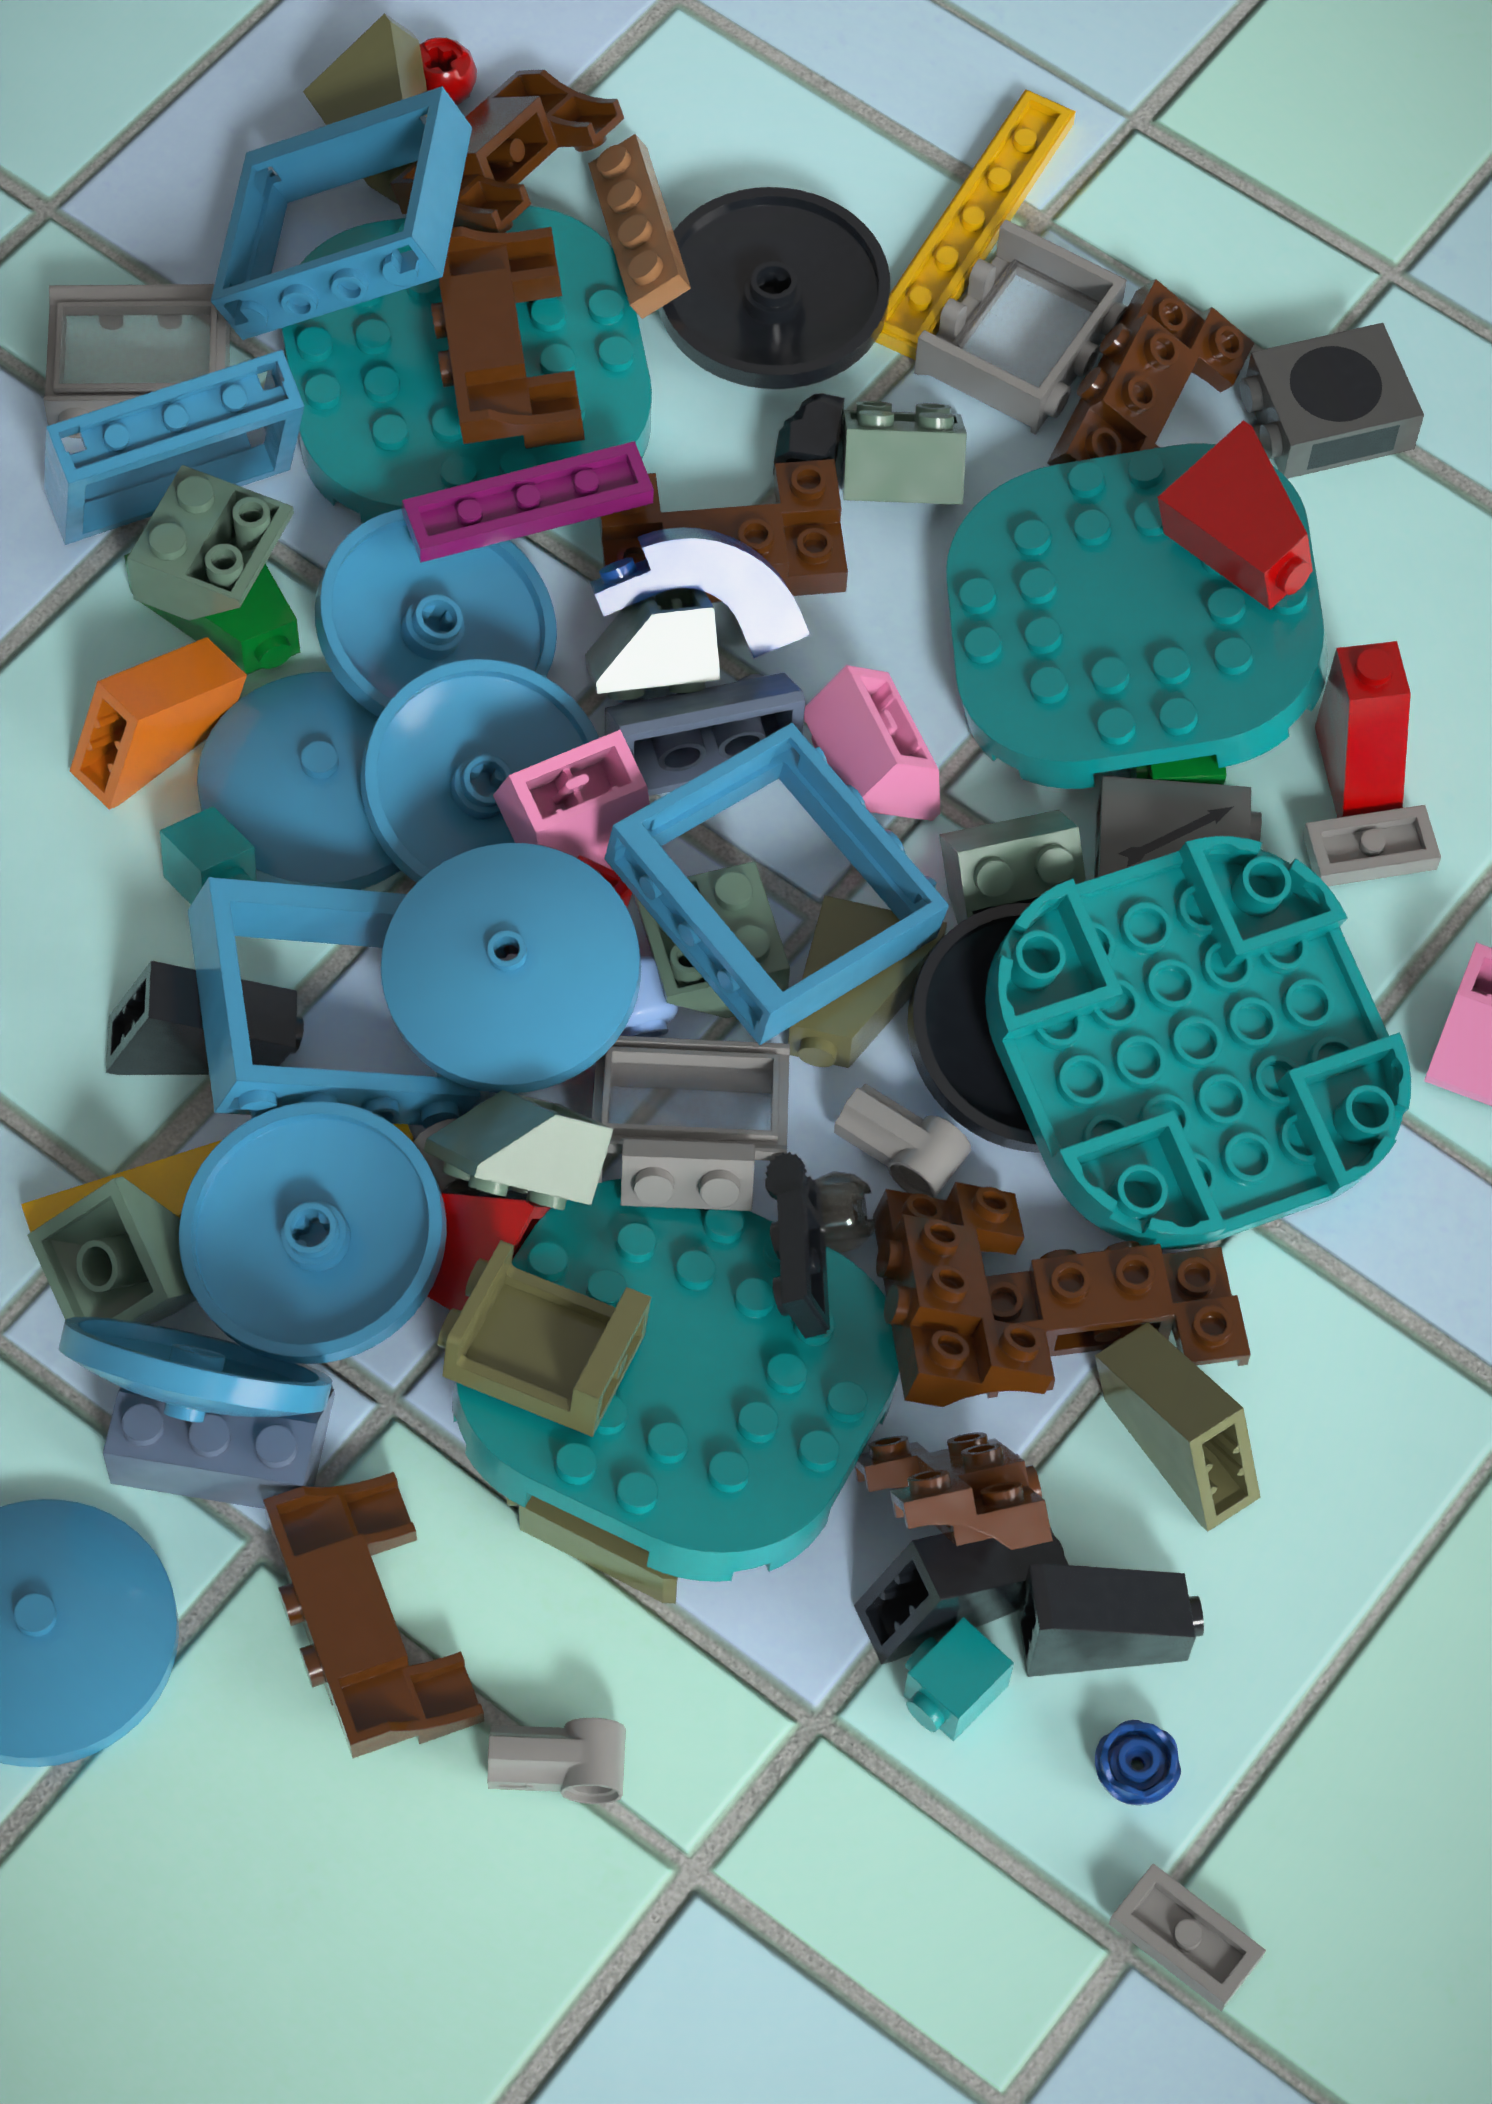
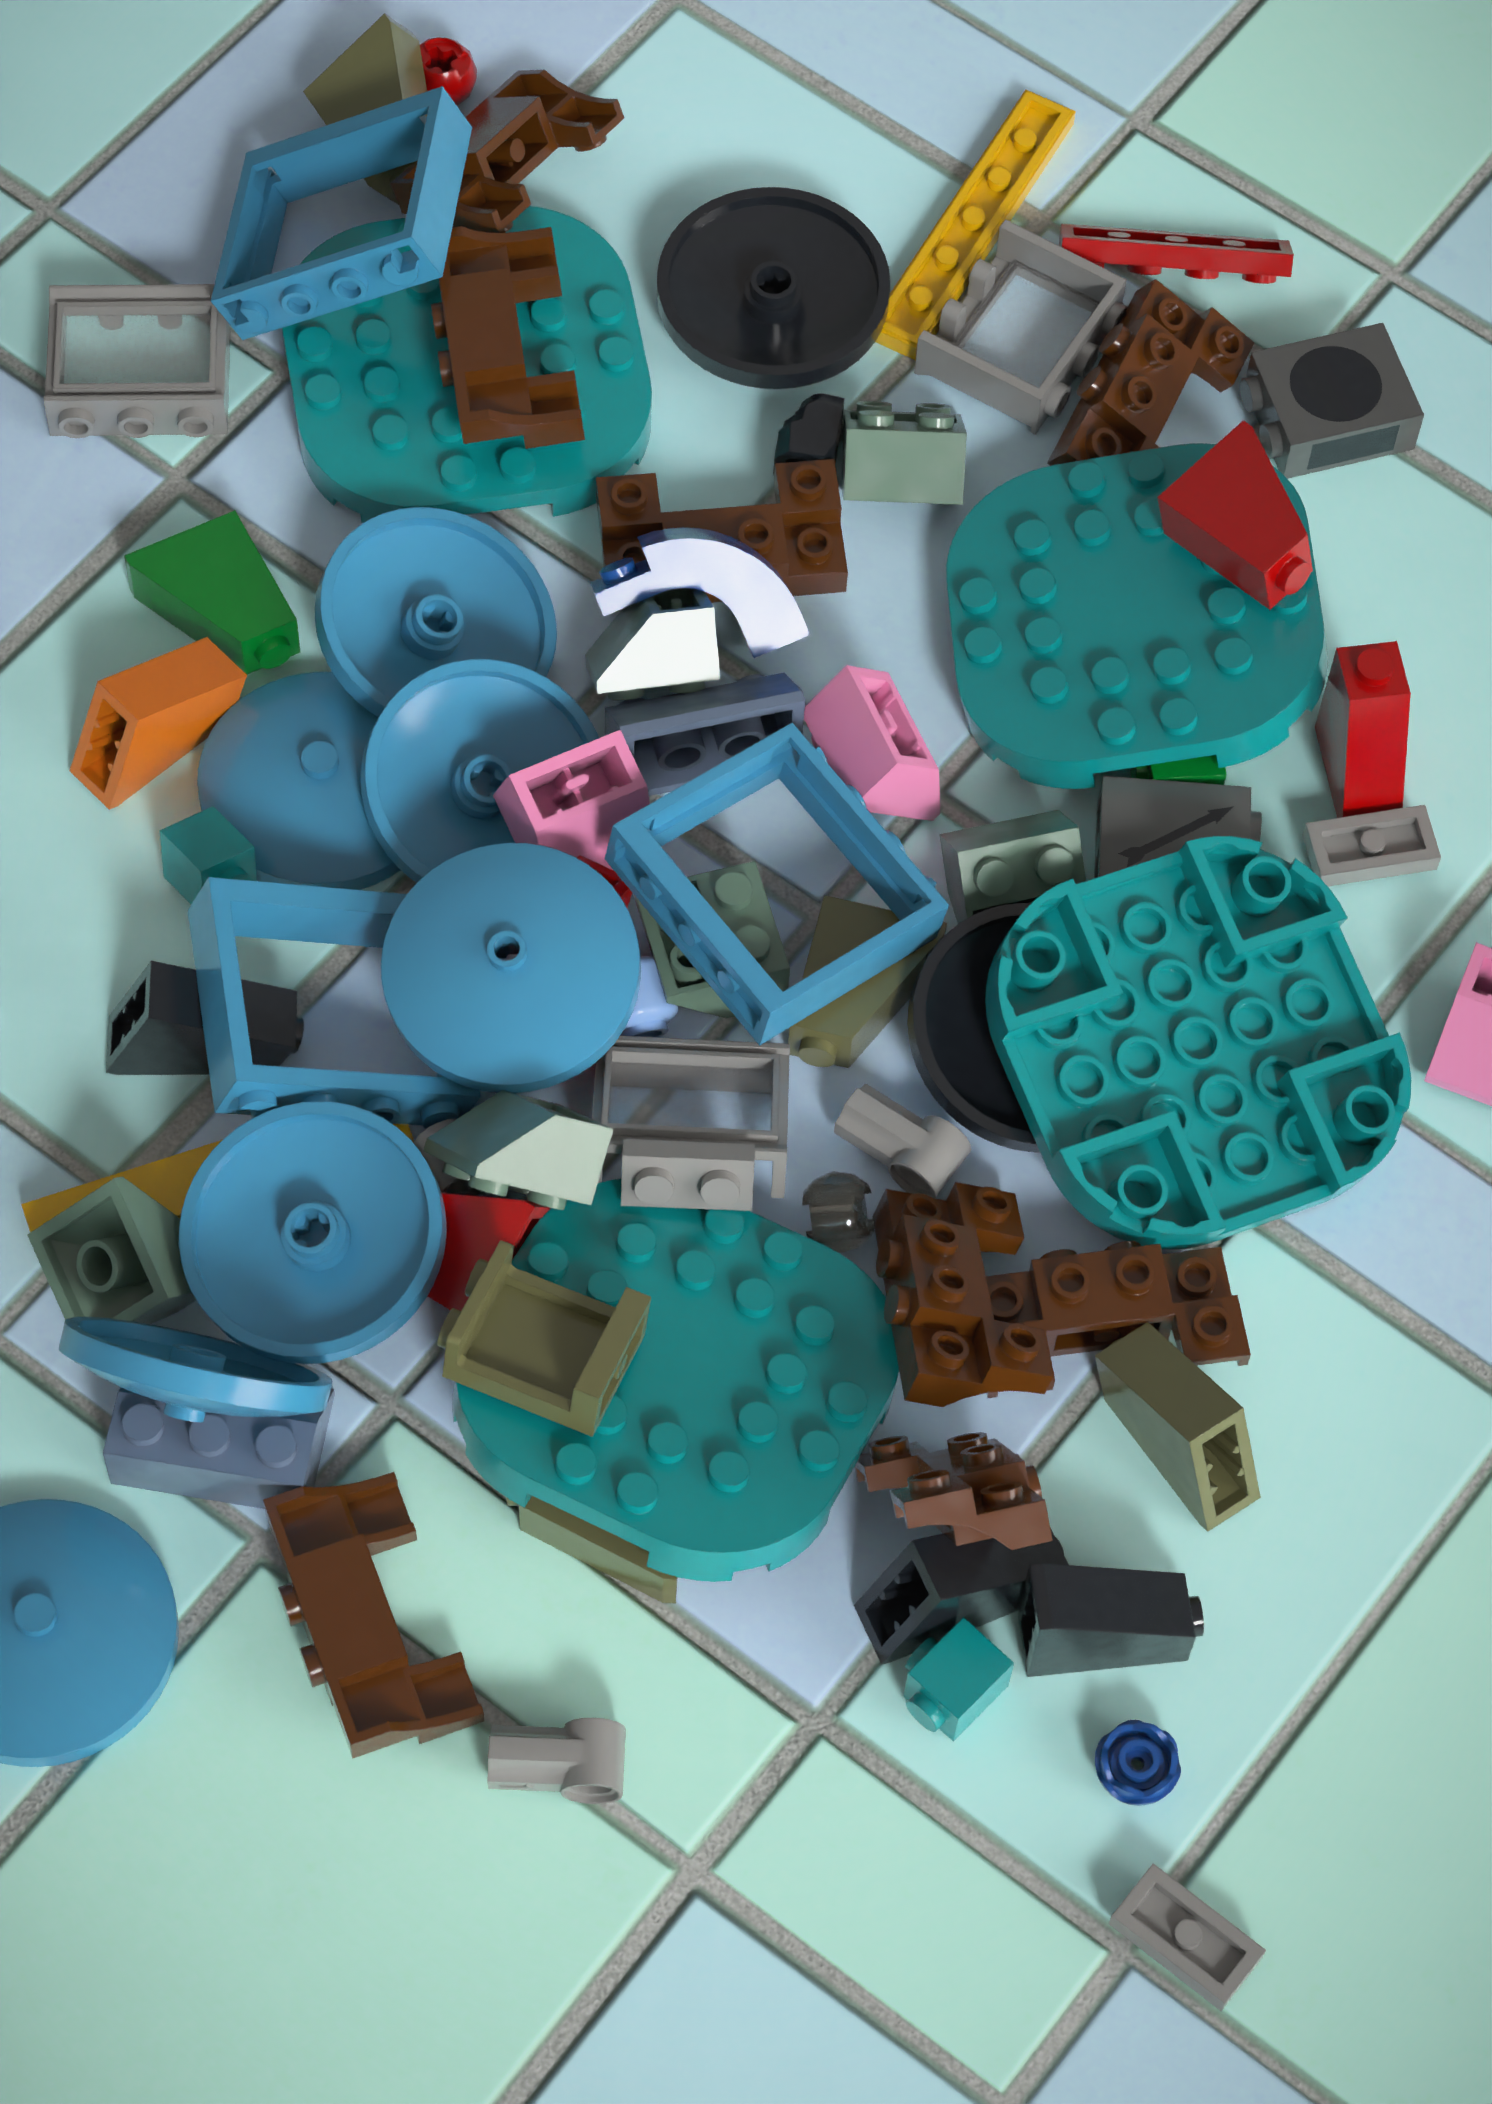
(144, 441): dark azure window -> none
(204, 545): sand green slope -> none
(527, 501): magenta plate -> none
(639, 226): medium nougat plate -> none
(799, 1245): black hinge -> none
(1199, 254): none -> red plate

